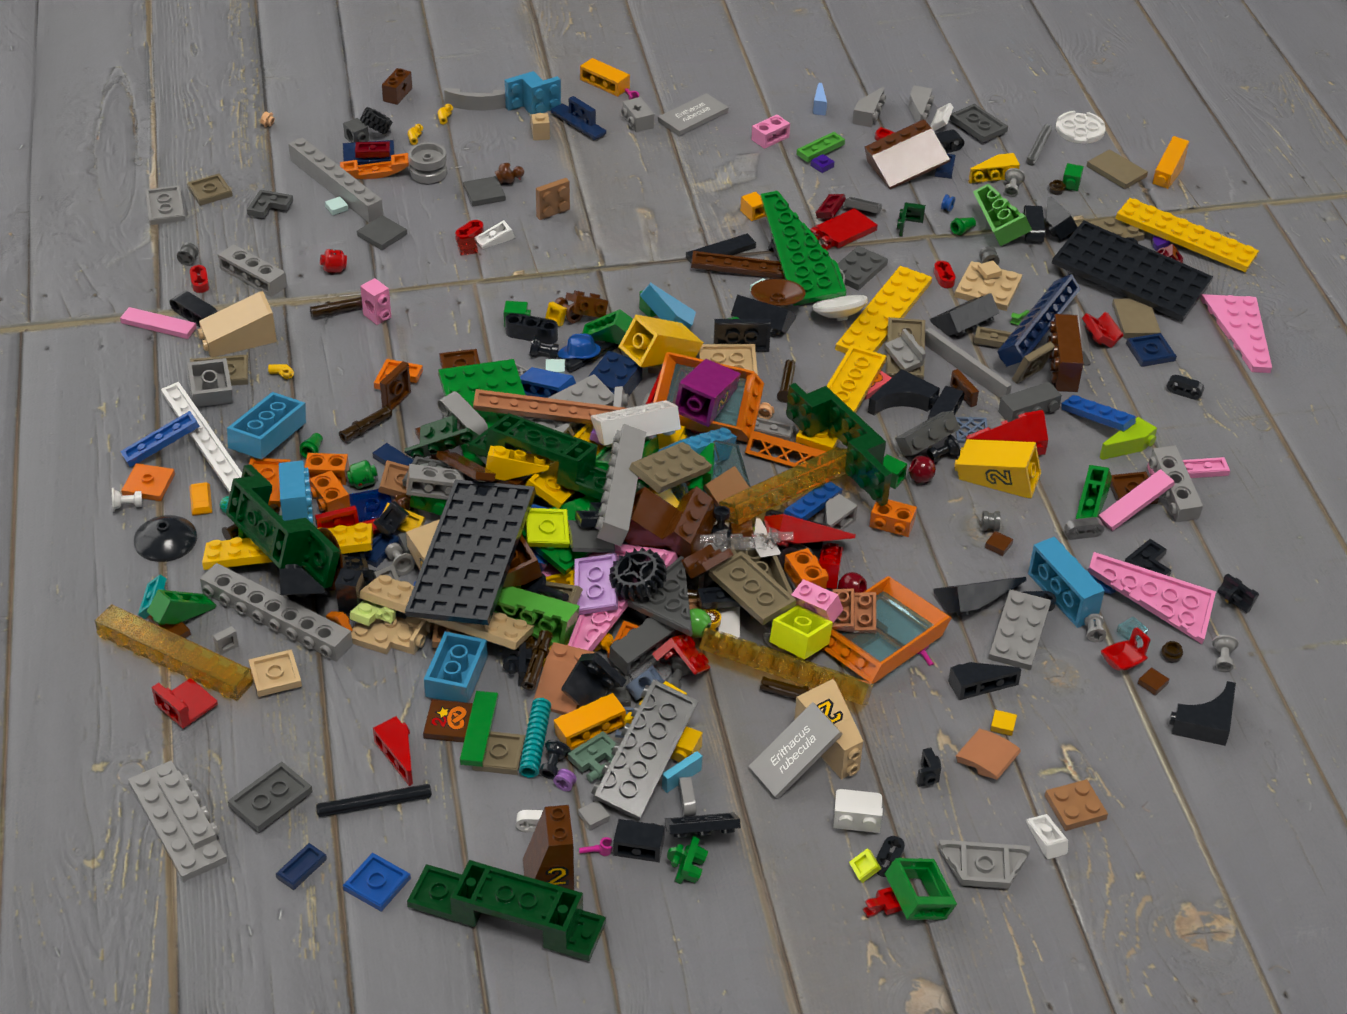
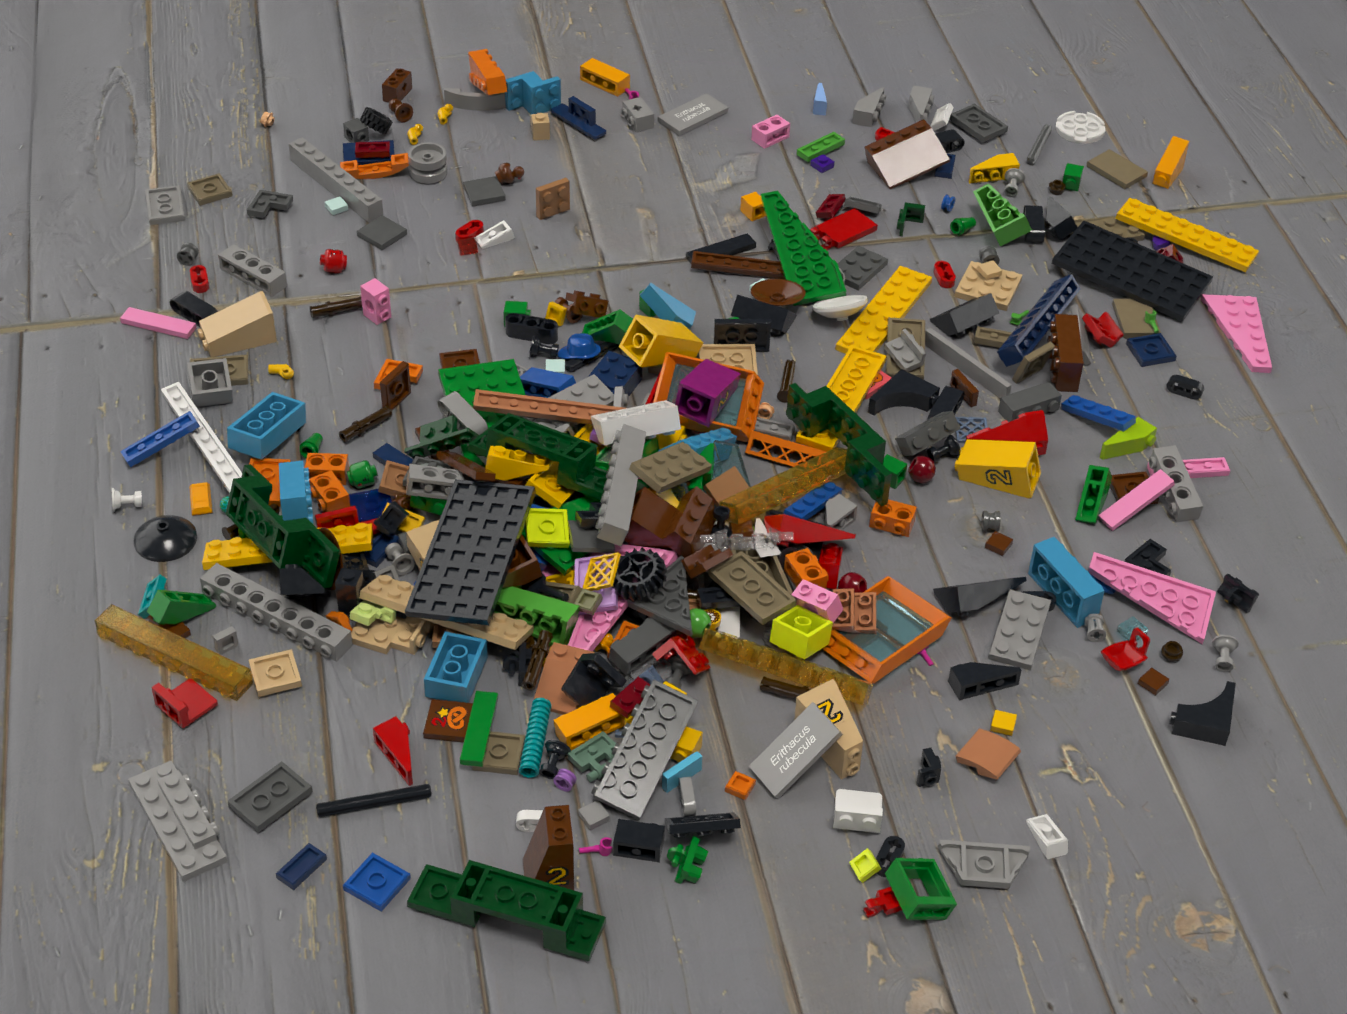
(150, 480): orange plate -> none
(403, 111): none -> reddish brown piece
(485, 73): none -> orange wedge
(588, 601): none -> olive tile
(615, 561): none -> yellow window
(629, 697): none -> dark red plate
(740, 785): none -> orange tile
(1076, 805): medium nougat plate -> none
(1084, 528): flat silver beam -> none
(1151, 318): none -> bright green hand

